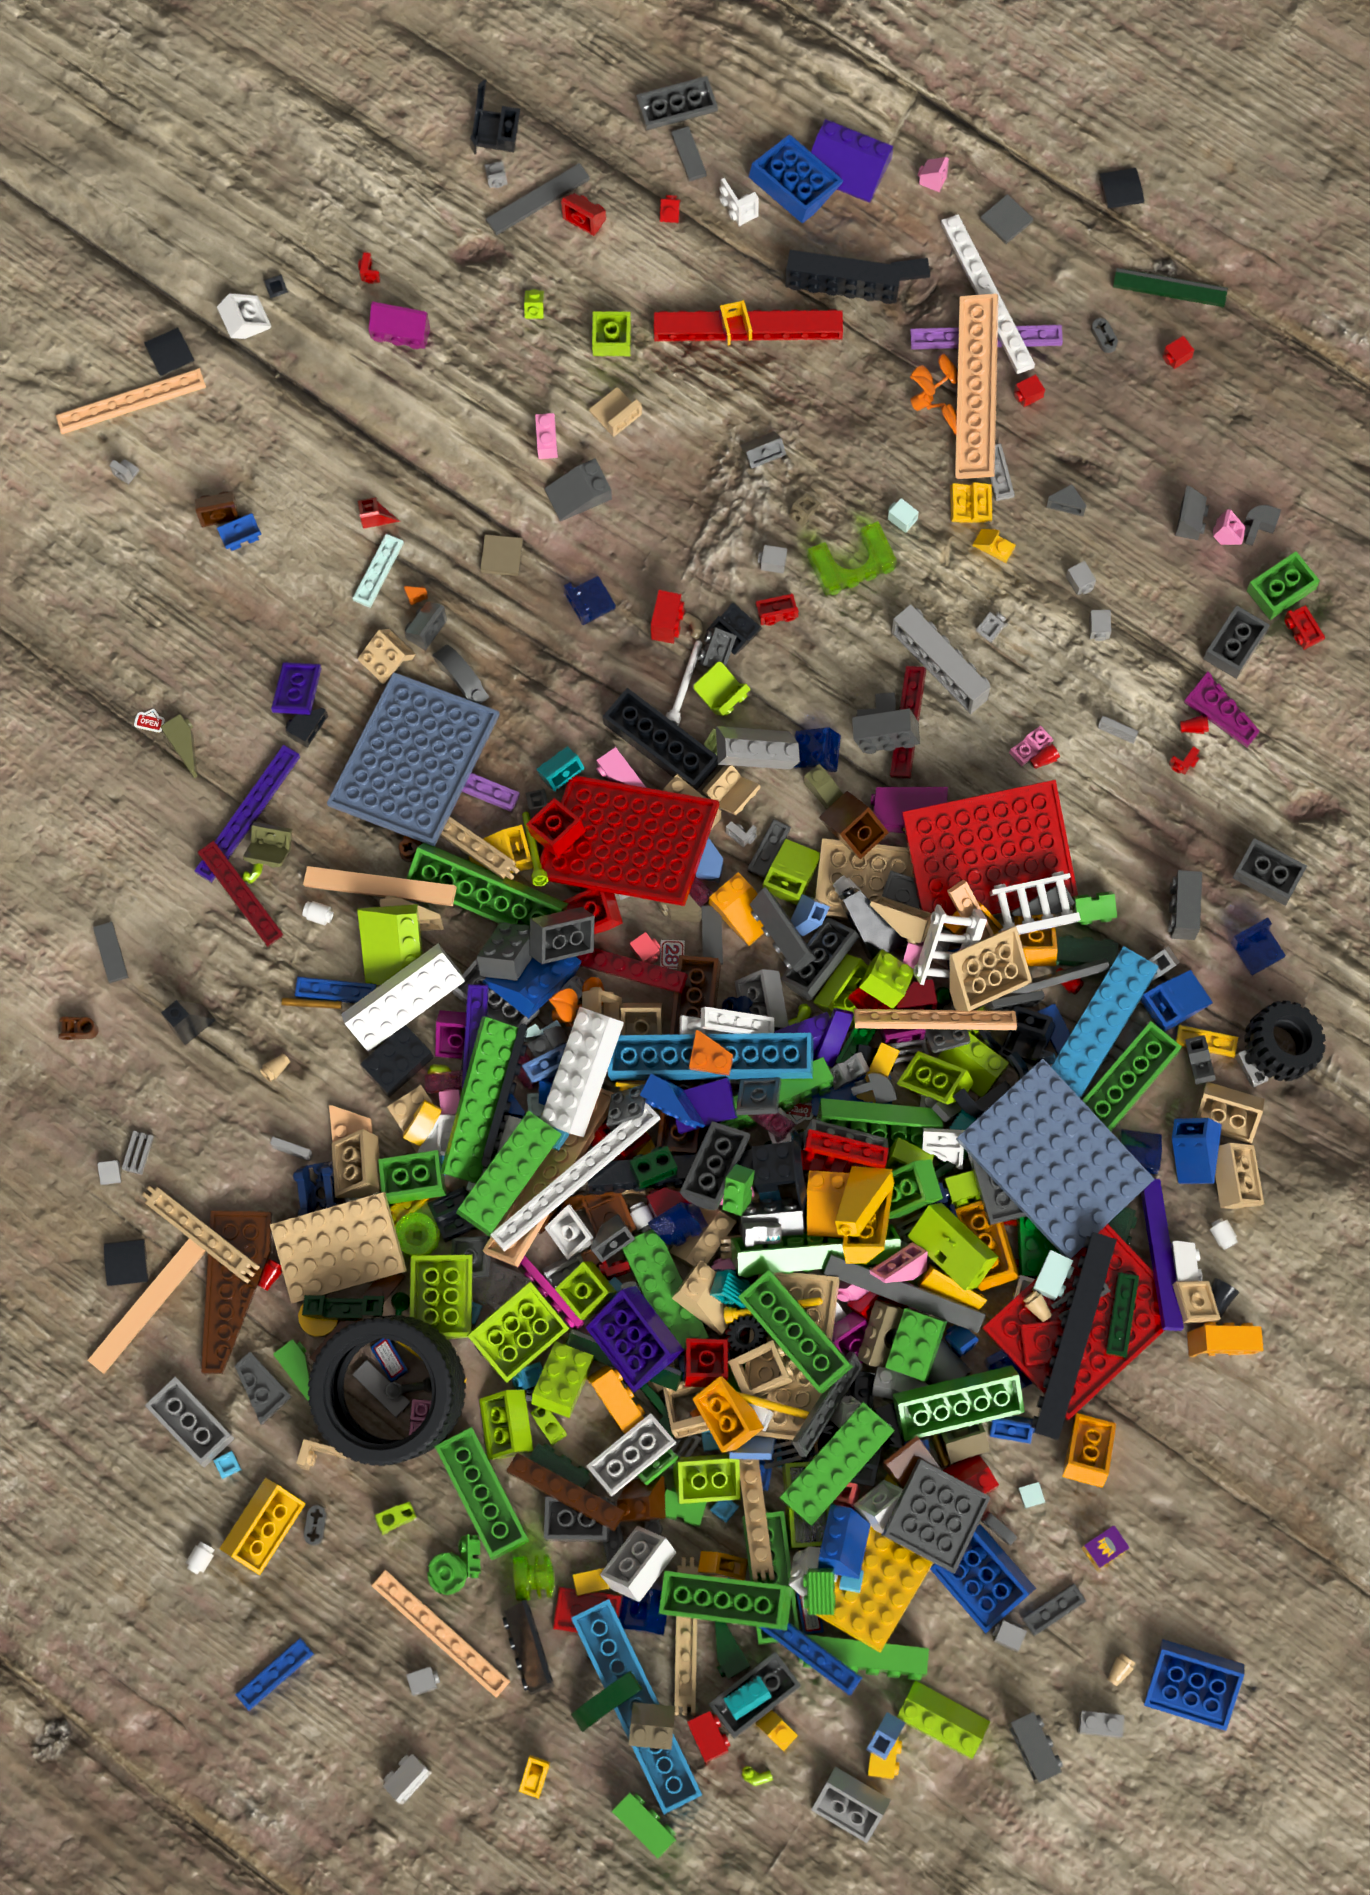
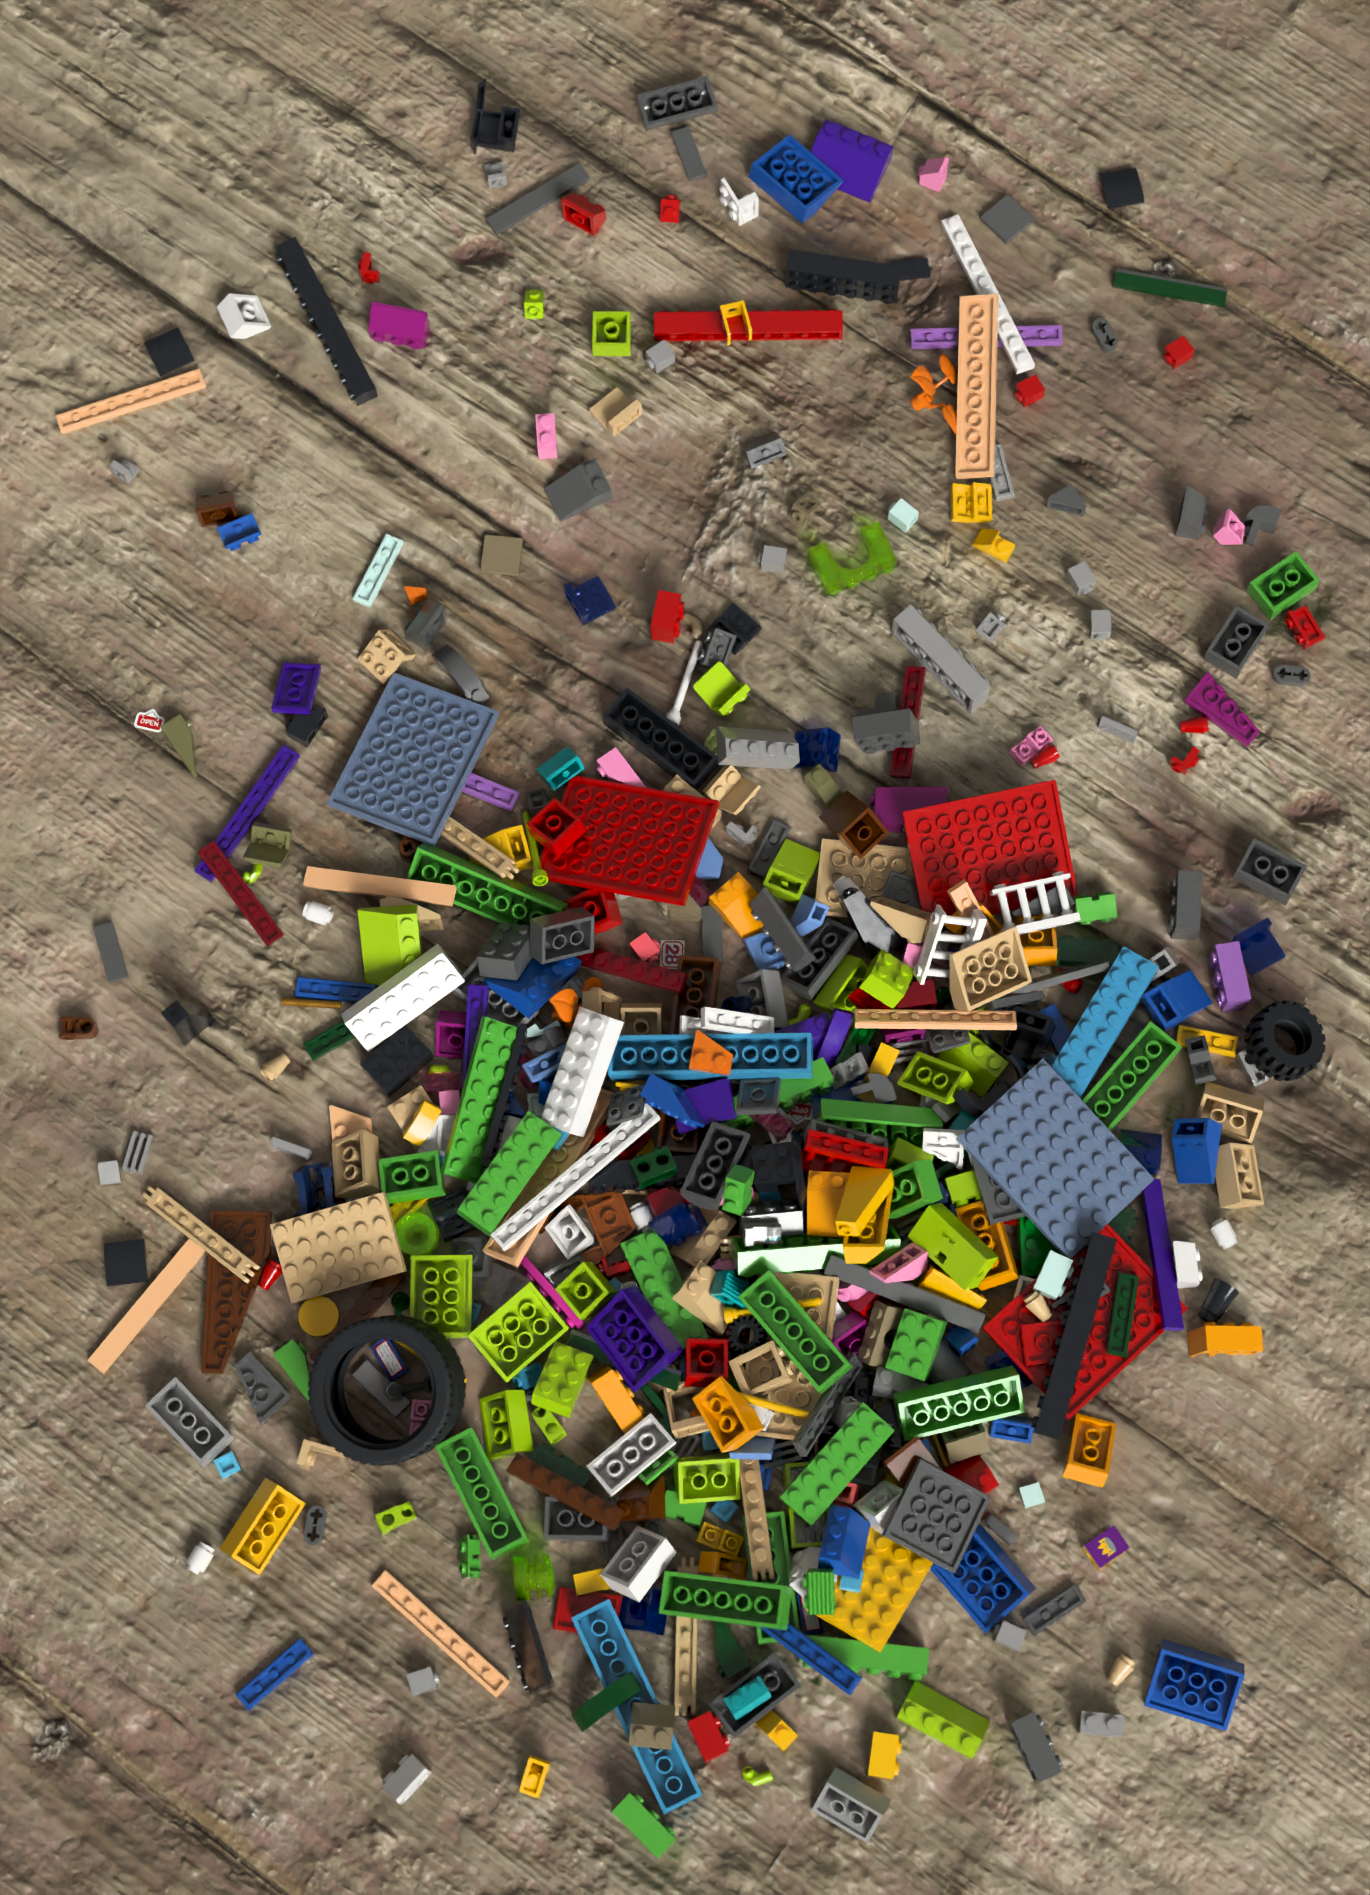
(275, 286): black slope -> none
(326, 321): none -> black brick
(328, 1040): none -> dark green tile
(342, 1308): dark green slope -> none
(374, 513): red slope -> none
(447, 1573): bright green tile -> none
(611, 1238): dark grey slope -> none
(659, 357): none -> light grey brick
(719, 1539): none -> yellow slope
(763, 953): none -> medium blue tile
(777, 609): red bracket -> none
(885, 1736): medium blue slope -> none
(1196, 1301): tan tile -> none
(1229, 977): none -> medium lavender brick
(1291, 675): none -> dark grey beam

